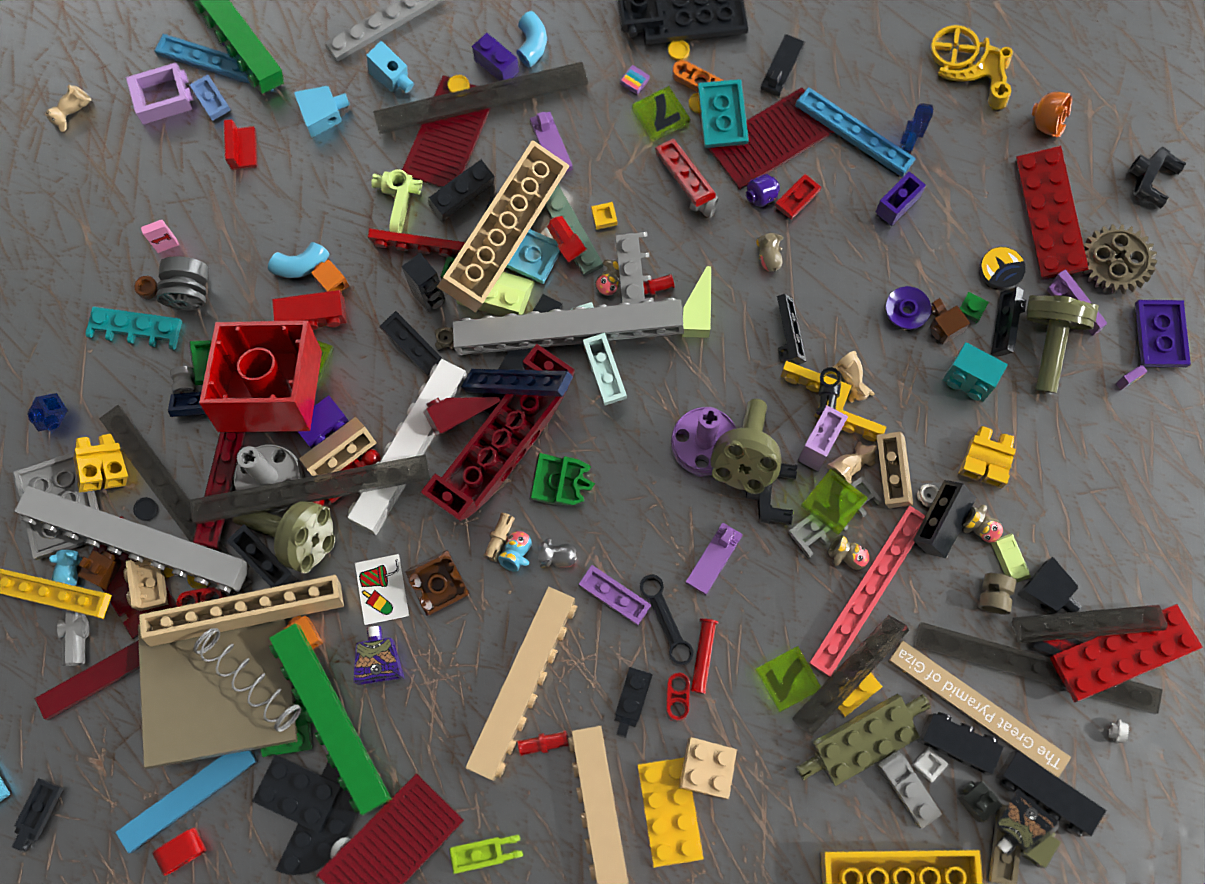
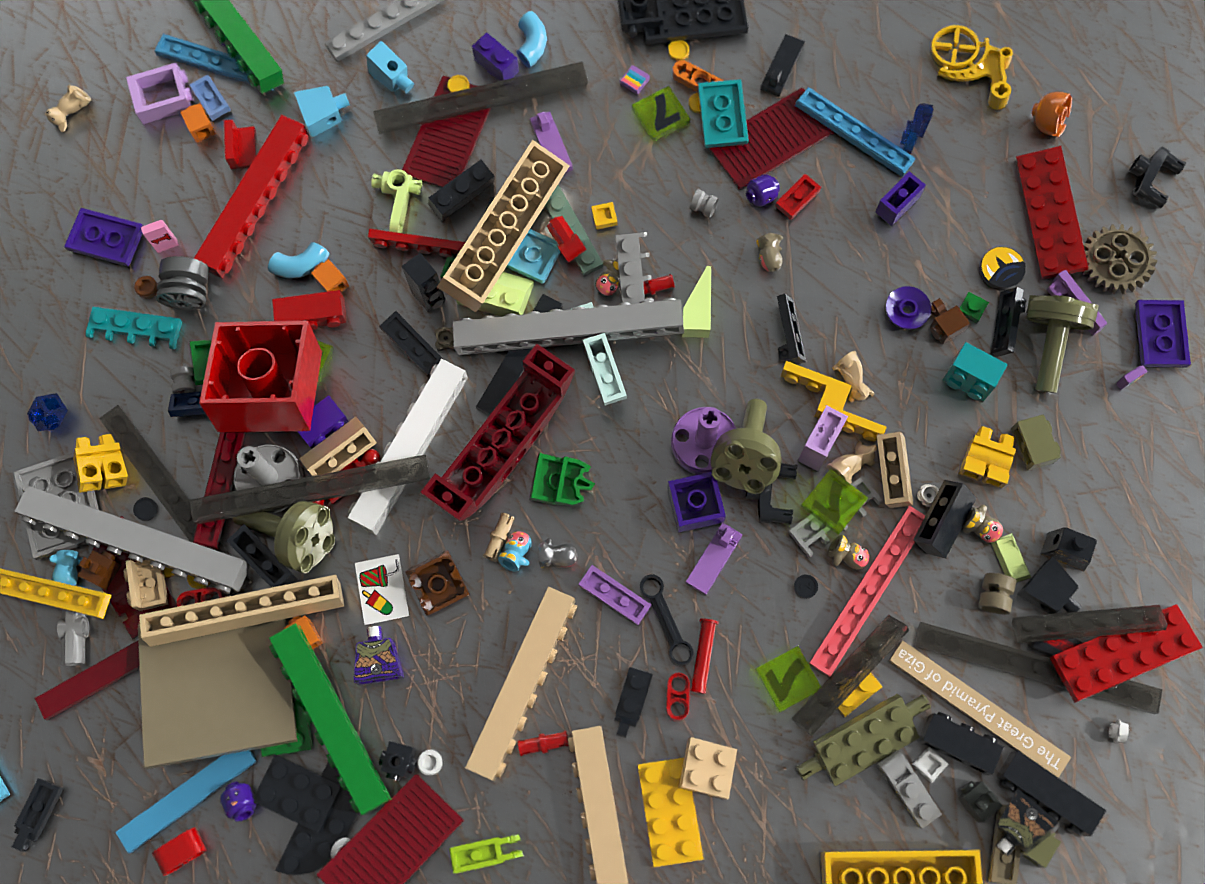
(104, 237): none -> dark purple plate
(198, 122): none -> orange brick
(208, 634): light grey piece -> none
(238, 801): none -> dark purple head
(252, 196): none -> red brick
(389, 757): none -> black brick
(430, 762): none -> white tile
(453, 411): dark red slope -> none
(517, 382): dark blue plate -> none
(685, 172): red tile -> none
(696, 502): none -> dark purple brick
(806, 586): none -> black piece
(828, 391): black connector -> none
(1036, 442): none -> olive brick
(1071, 547): none -> black torso

